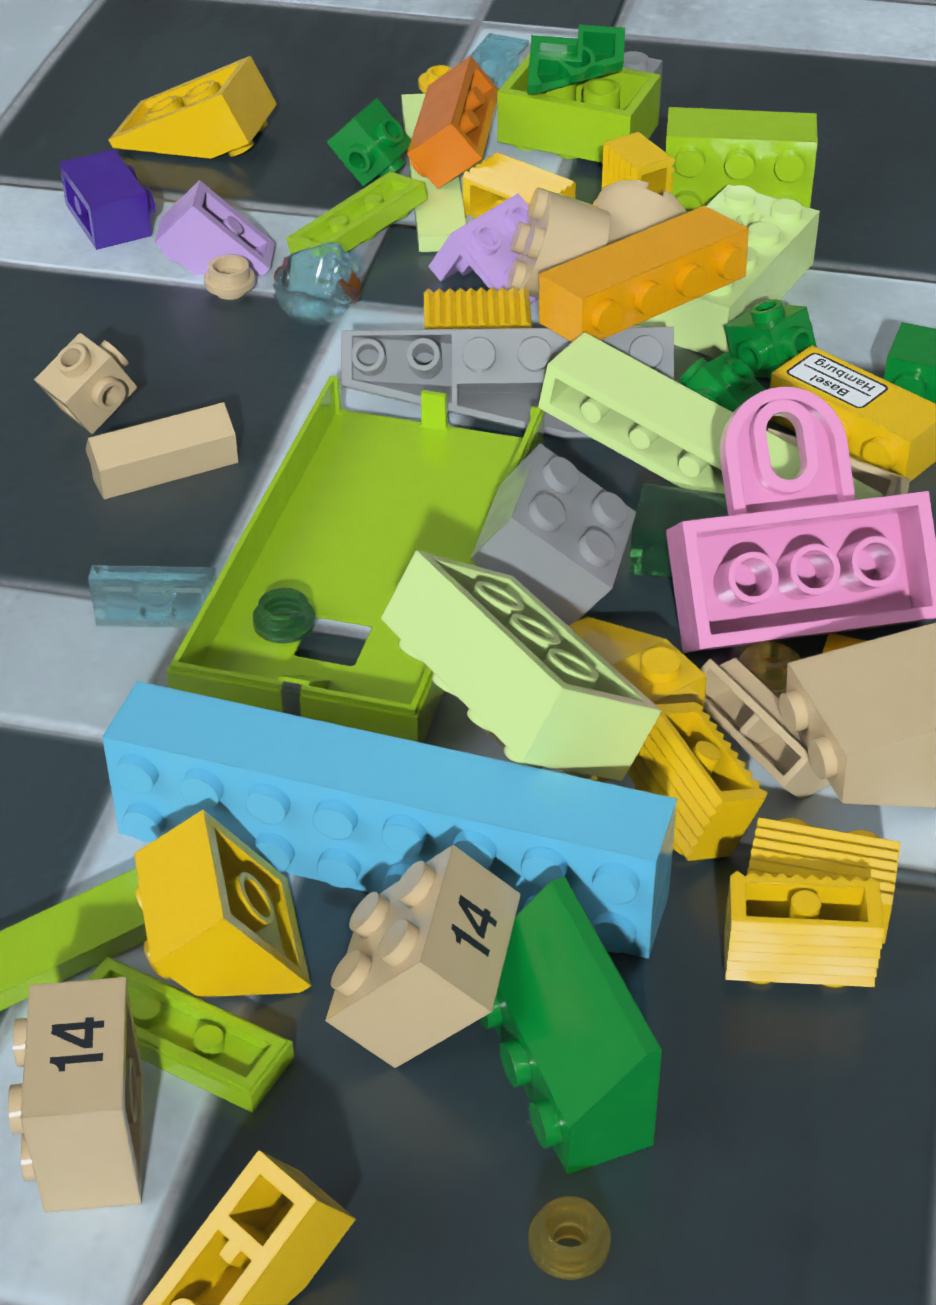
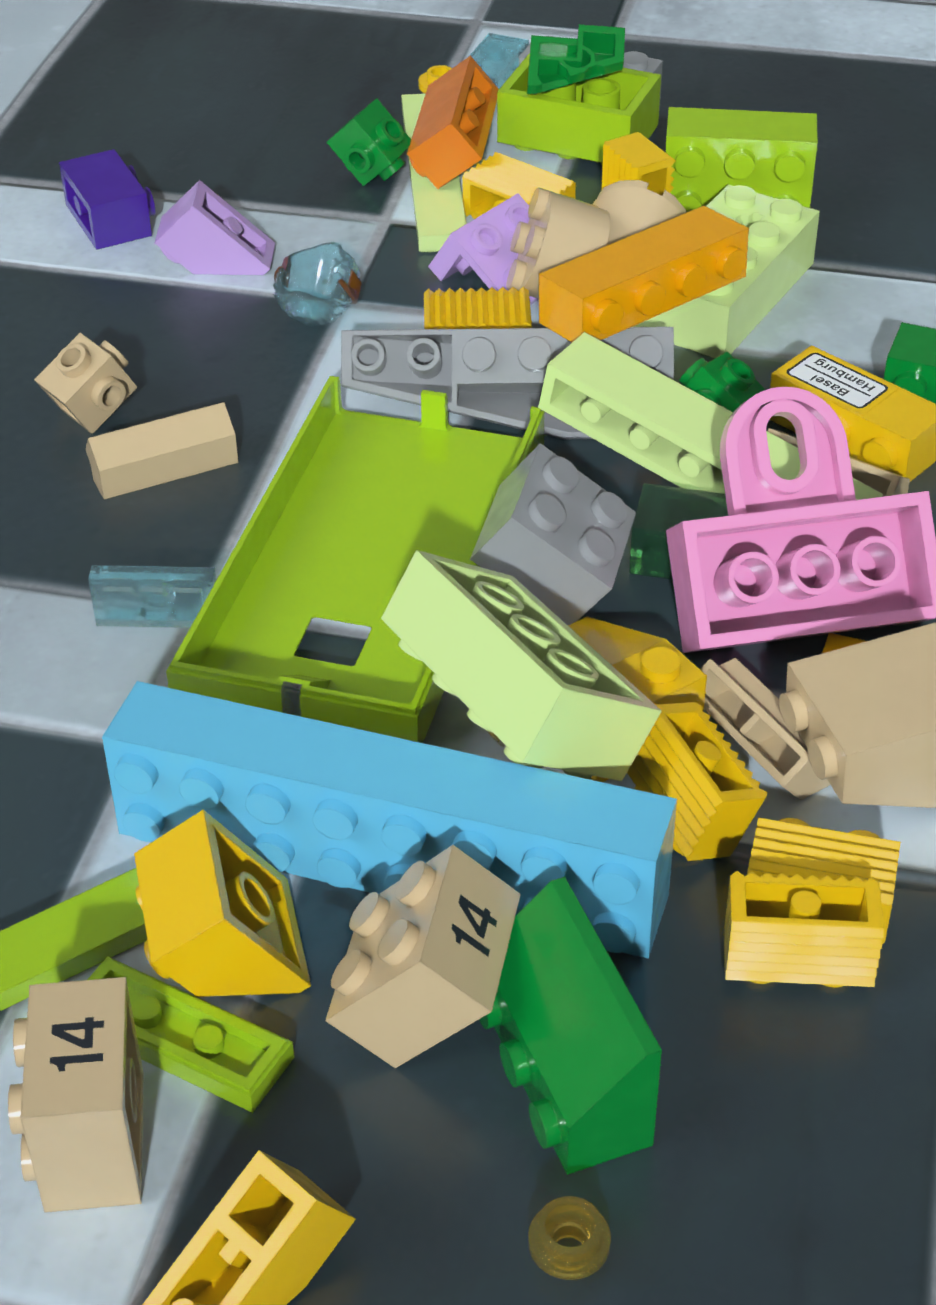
(202, 115): yellow slope -> none
(229, 277): tan plate -> none
(283, 616): clear green plate -> none
(362, 214): lime plate -> none
(769, 664): clear yellow plate -> none
(770, 335): green brick -> none

